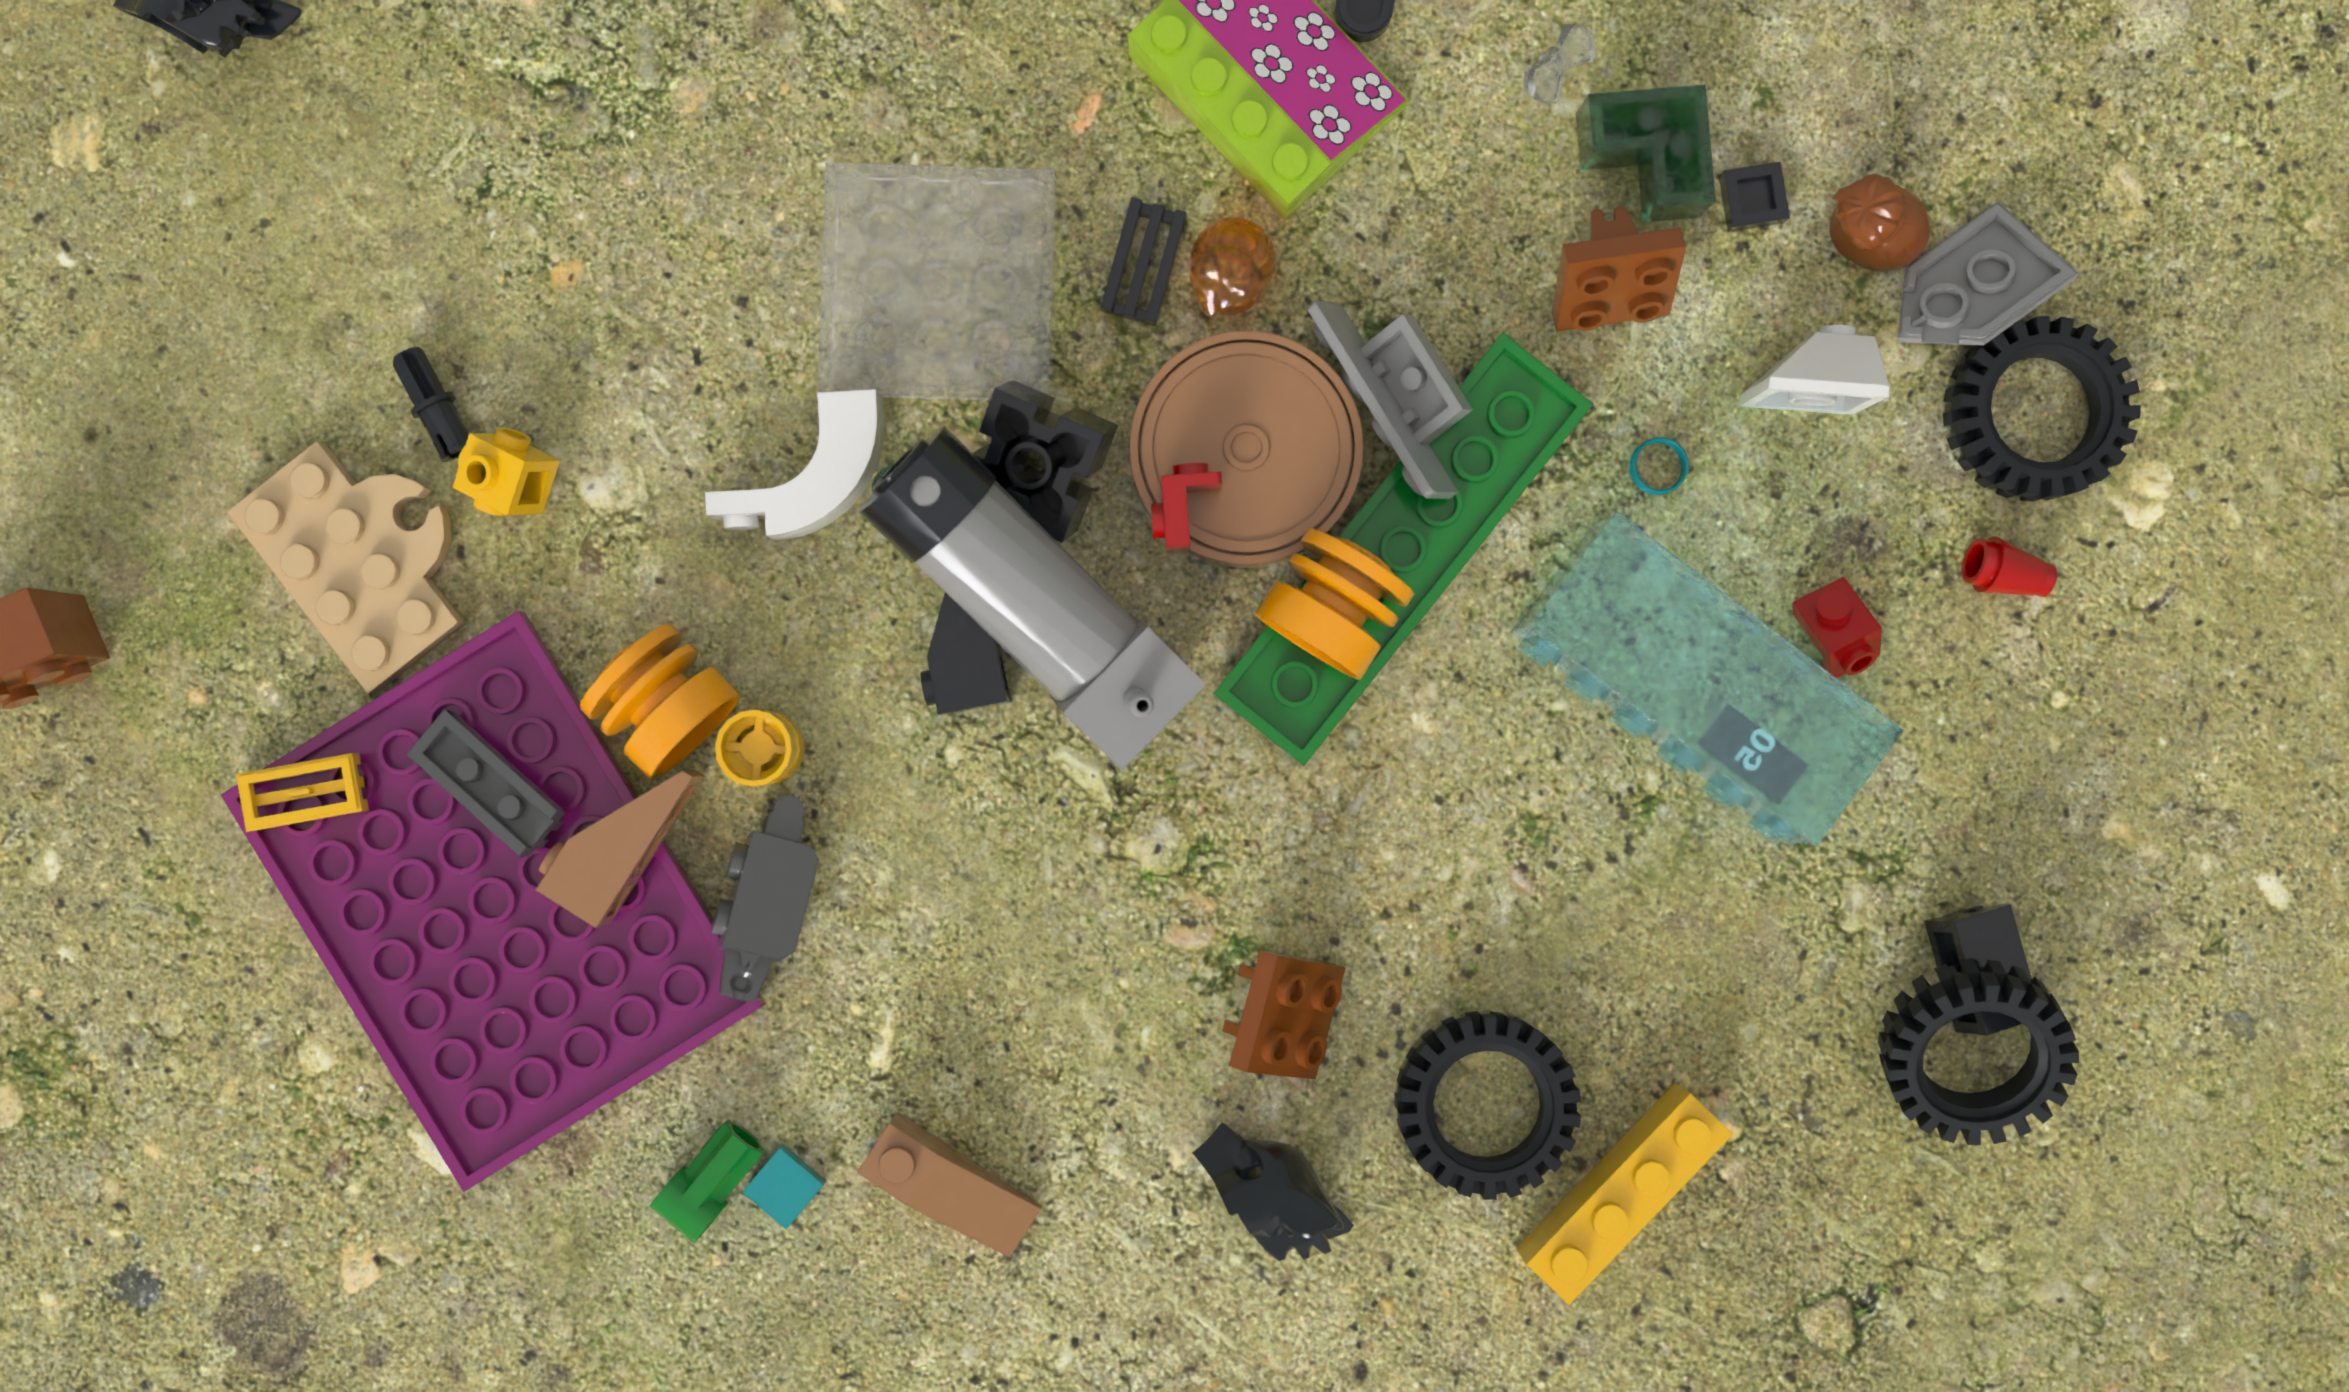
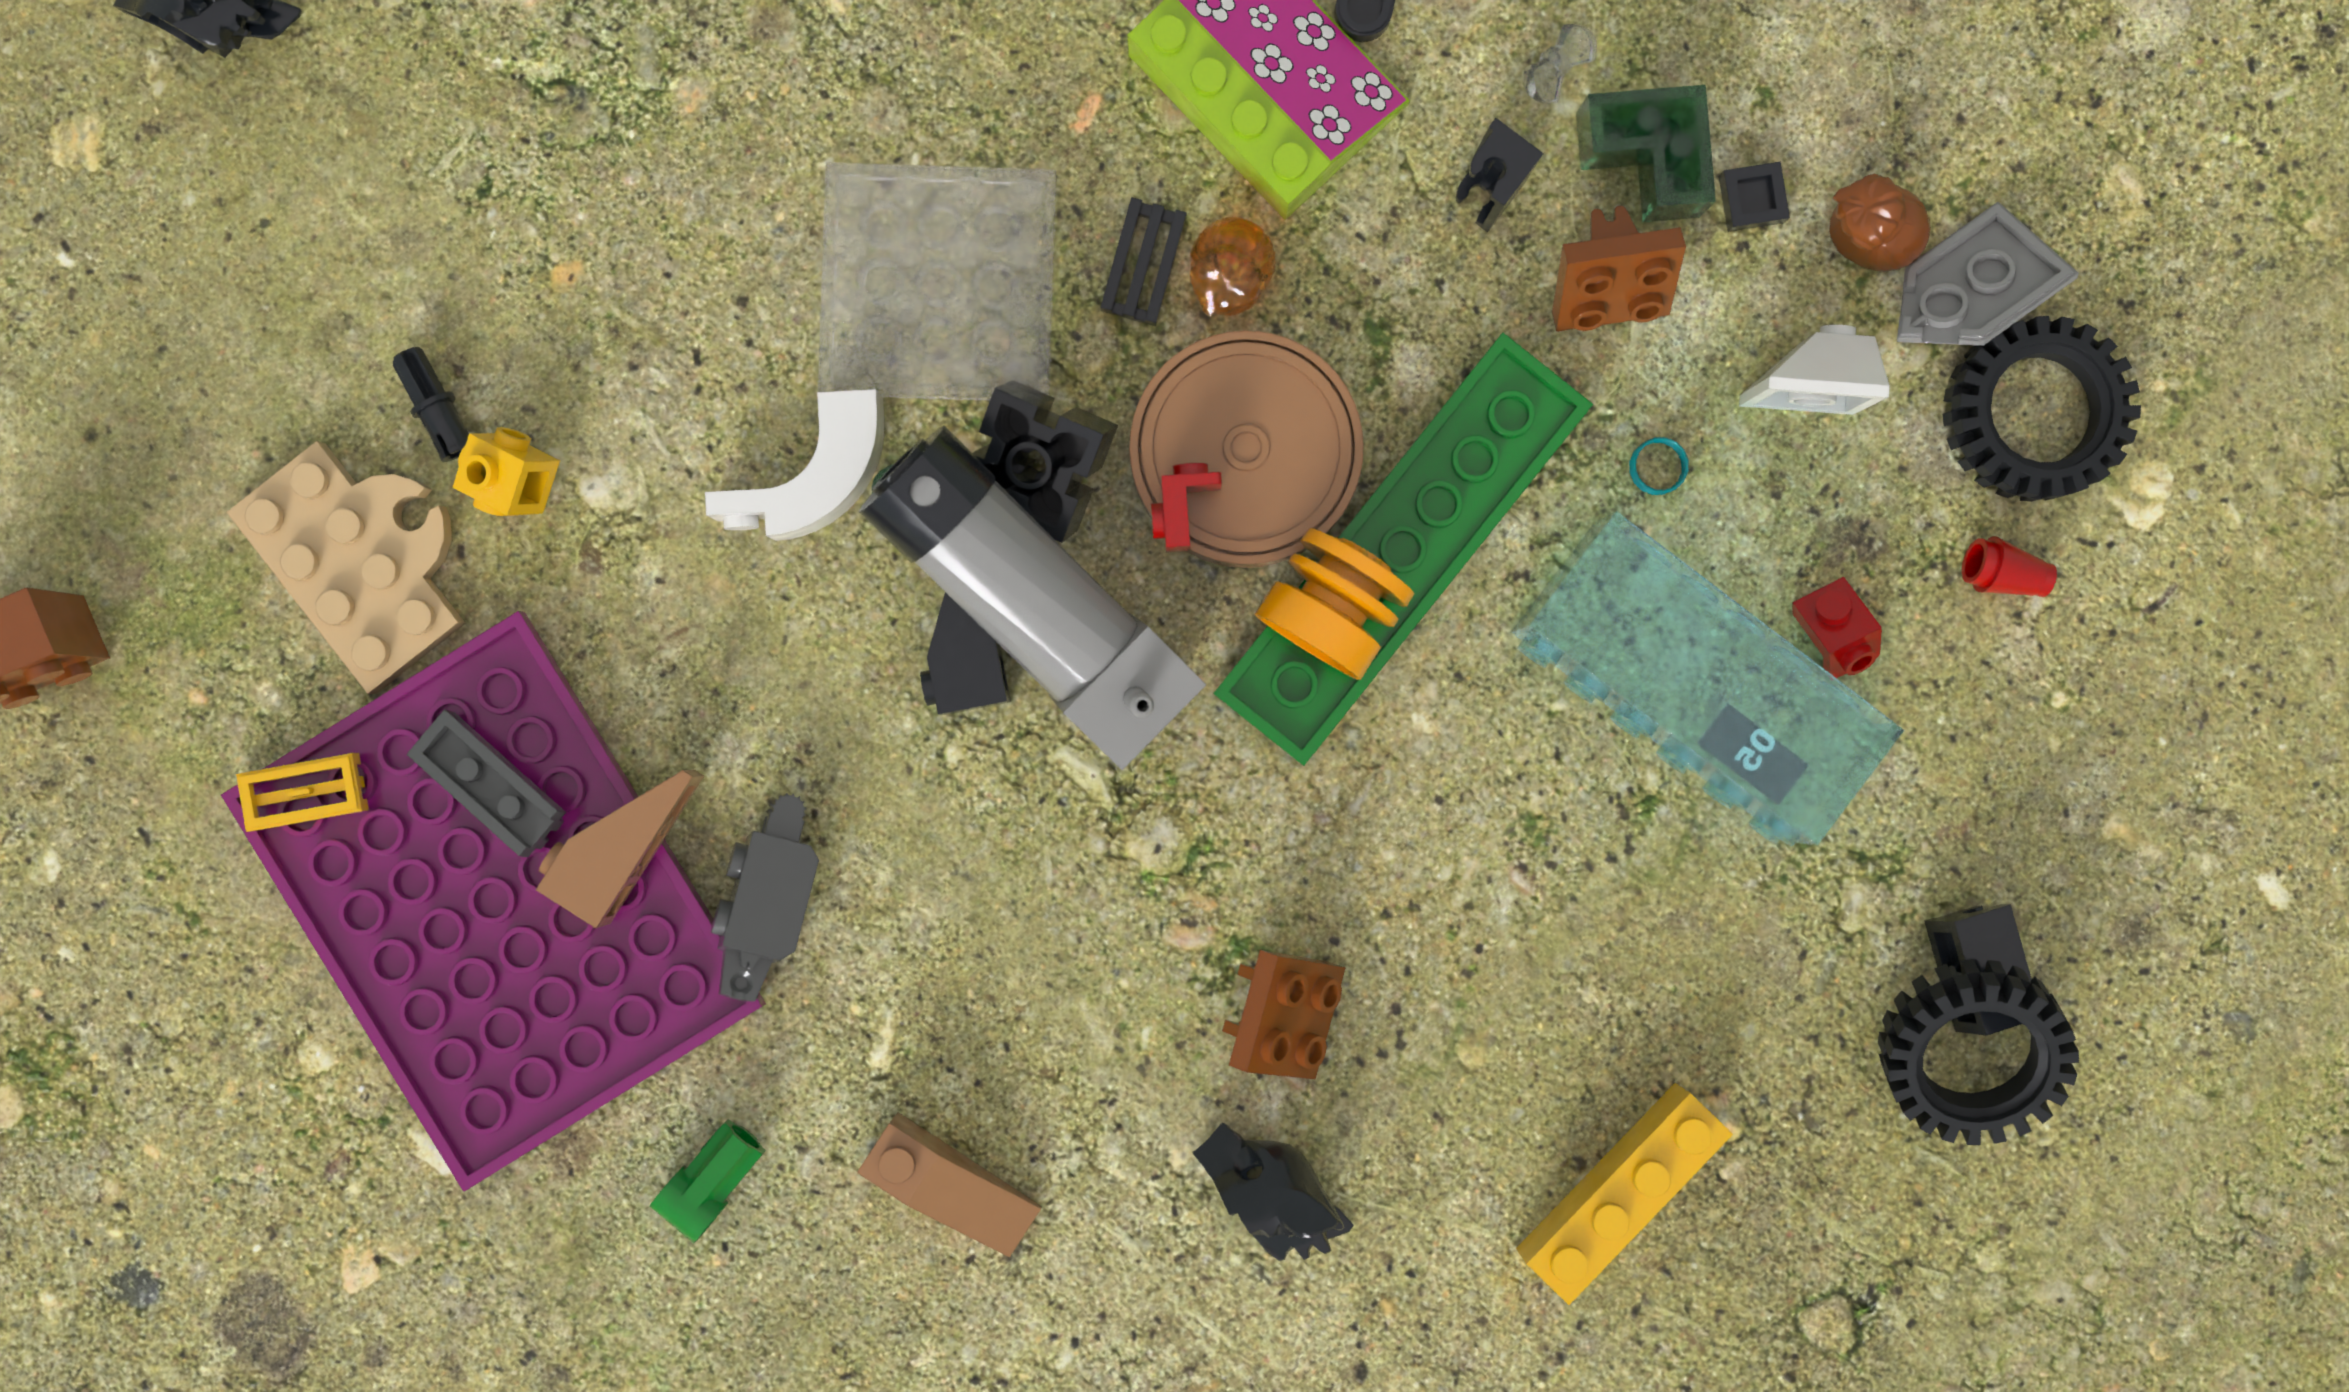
(651, 691): light orange wheel -> none
(759, 747): yellow wheel -> none
(784, 1186): teal tile -> none
(1403, 388): light grey bracket -> none
(1501, 168): none -> black hinge
(1535, 1153): black tyre -> none

